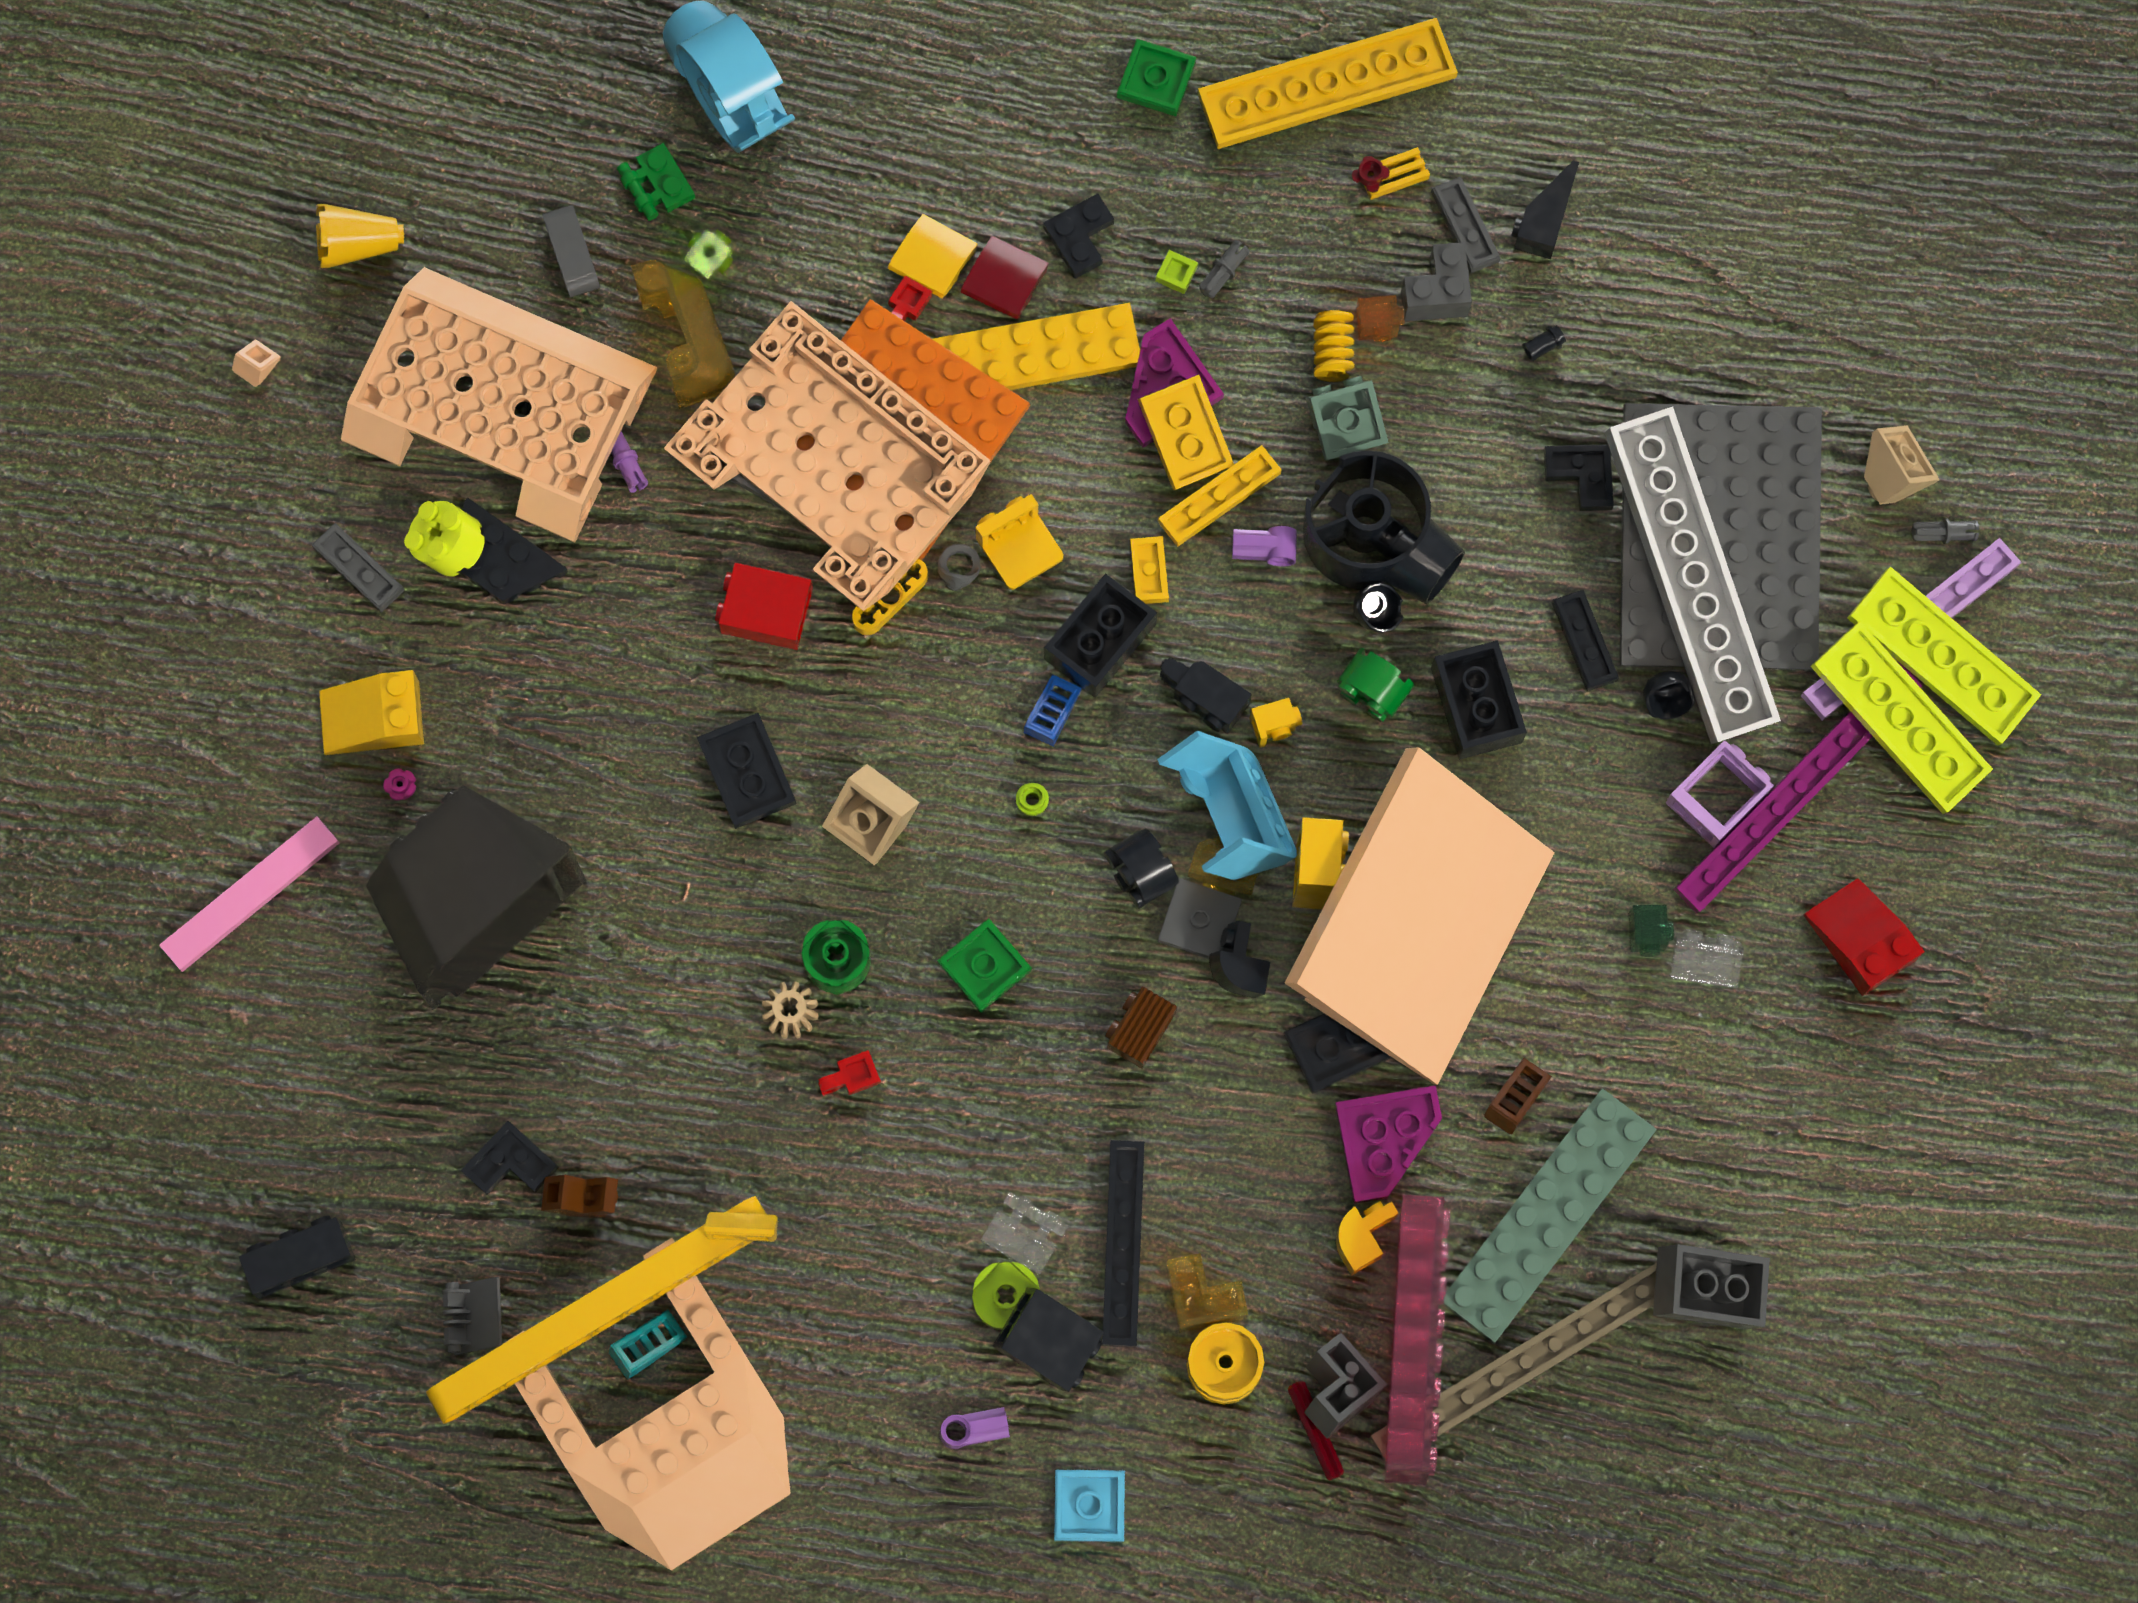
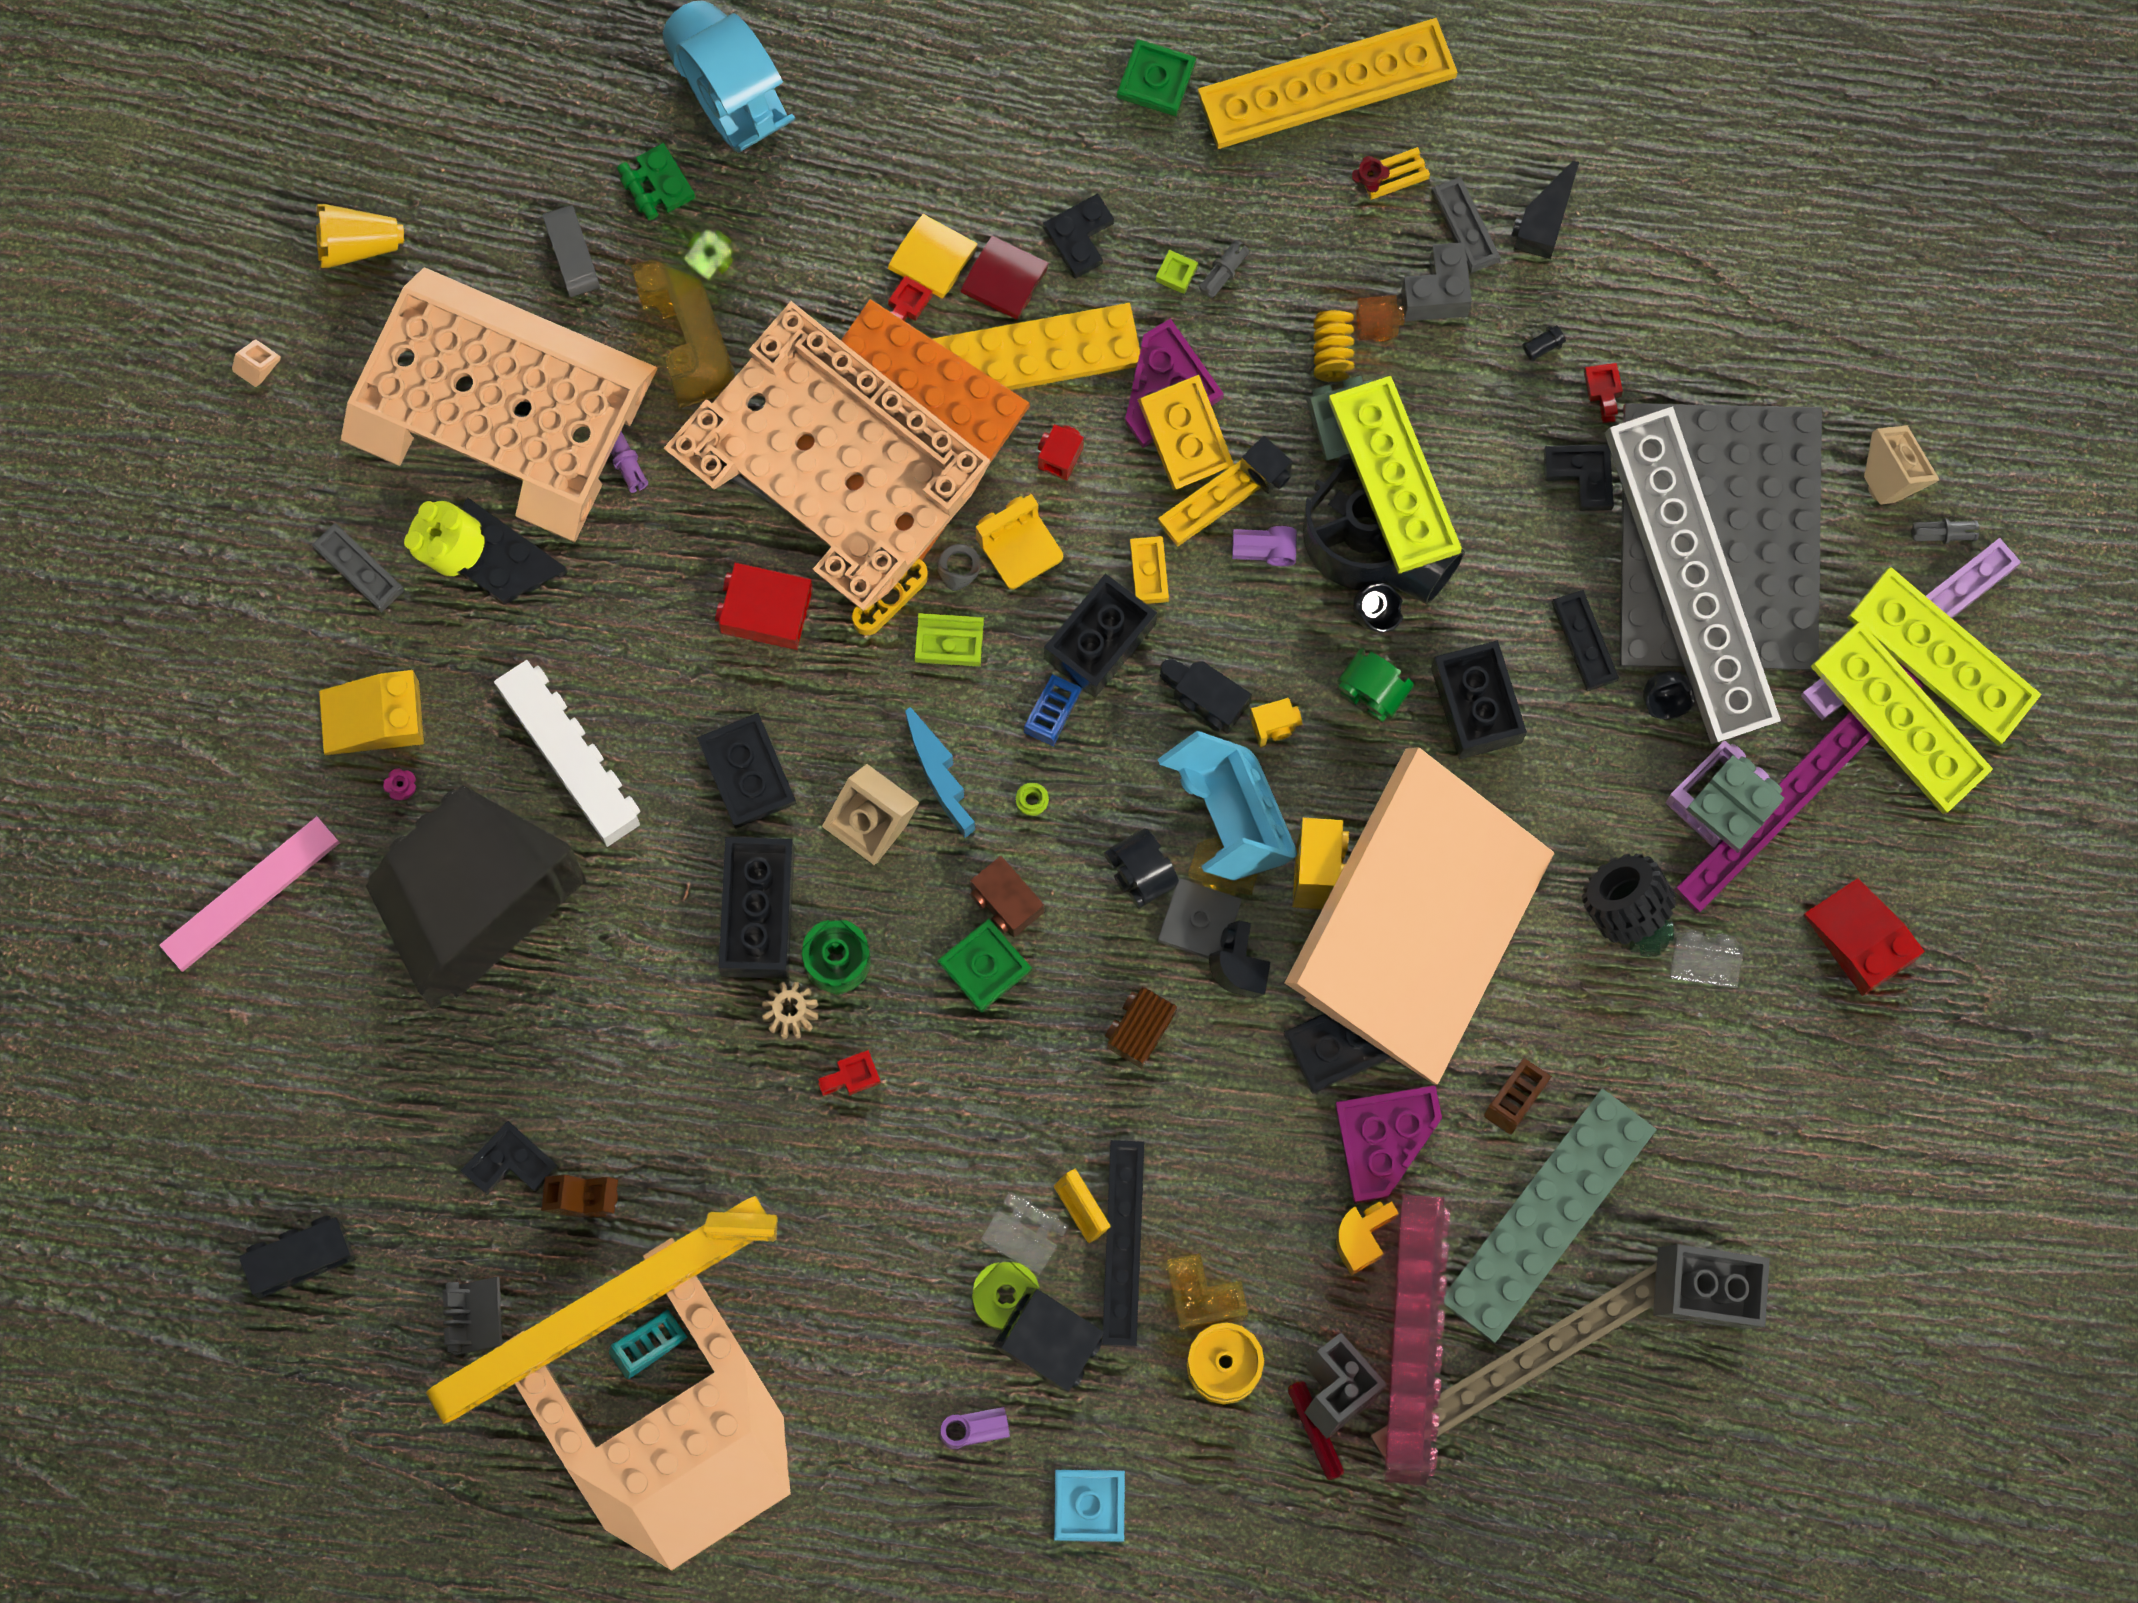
(567, 752): none -> white brick
(756, 907): none -> black brick
(934, 762): none -> dark azure slope
(949, 639): none -> lime plate
(1006, 897): none -> copper brick
(1060, 451): none -> red brick
(1081, 1206): none -> yellow tile
(1266, 465): none -> black brick
(1395, 474): none -> neon yellow plate
(1604, 385): none -> red plate
(1628, 898): none -> black tyre
(1736, 802): none -> sand green plate

